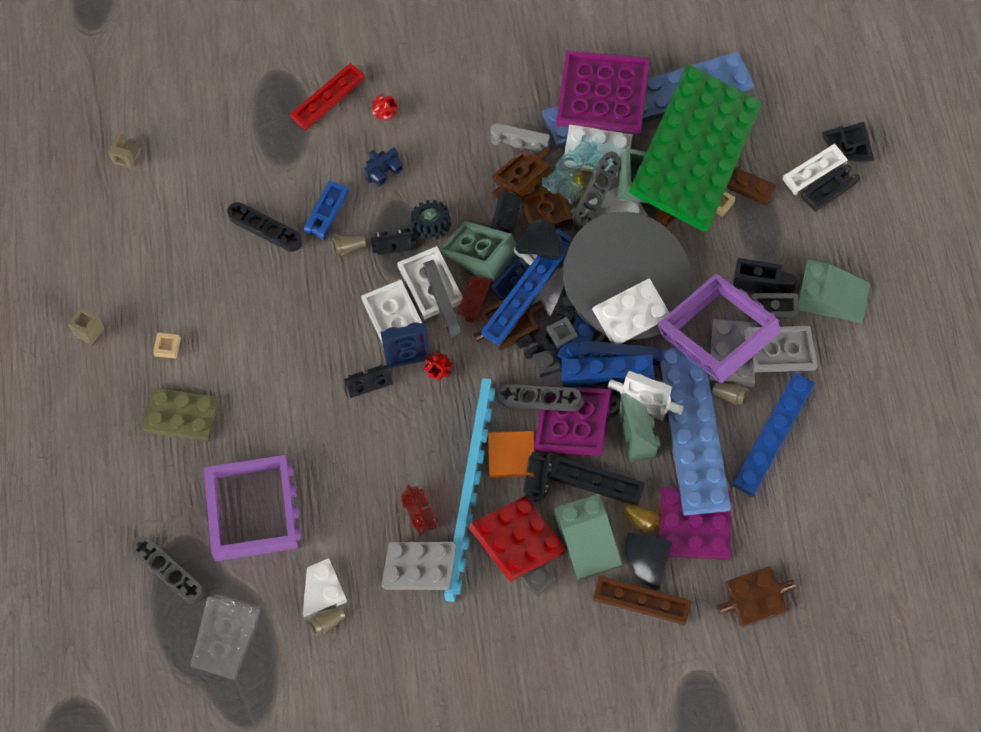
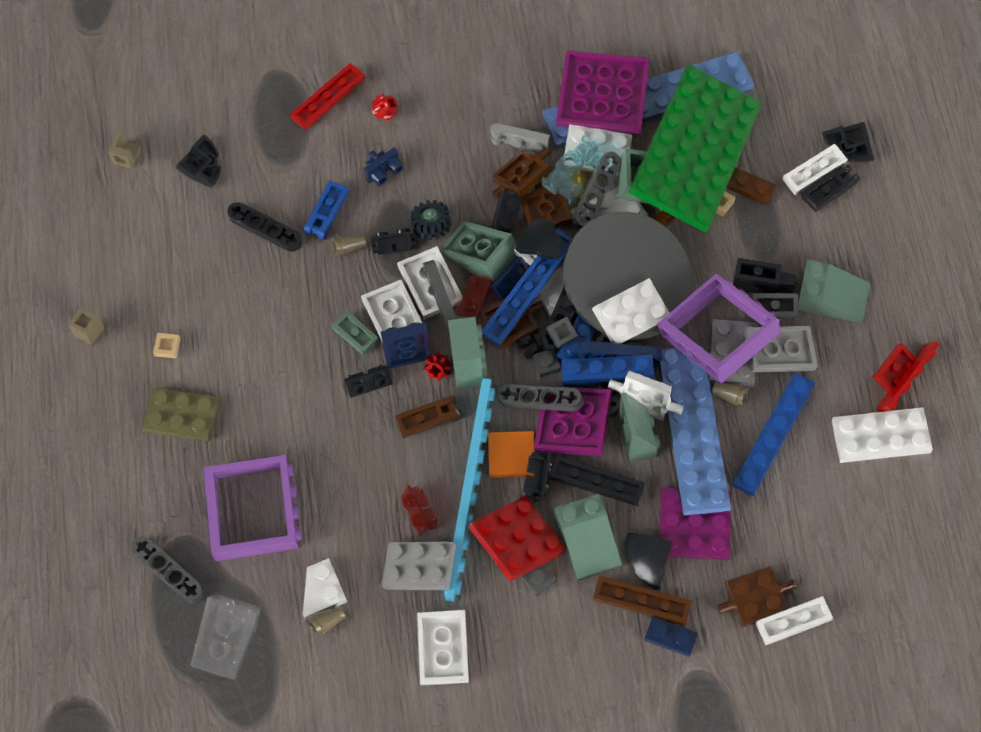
(201, 162): none -> black brick
(355, 333): none -> sand green plate
(428, 416): none -> reddish brown plate
(442, 647): none -> white plate
(467, 352): none -> sand green brick
(644, 518): clear yellow cone -> none
(670, 636): none -> dark blue plate
(794, 620): none -> white plate
(881, 435): none -> white plate
(899, 371): none -> red bracket

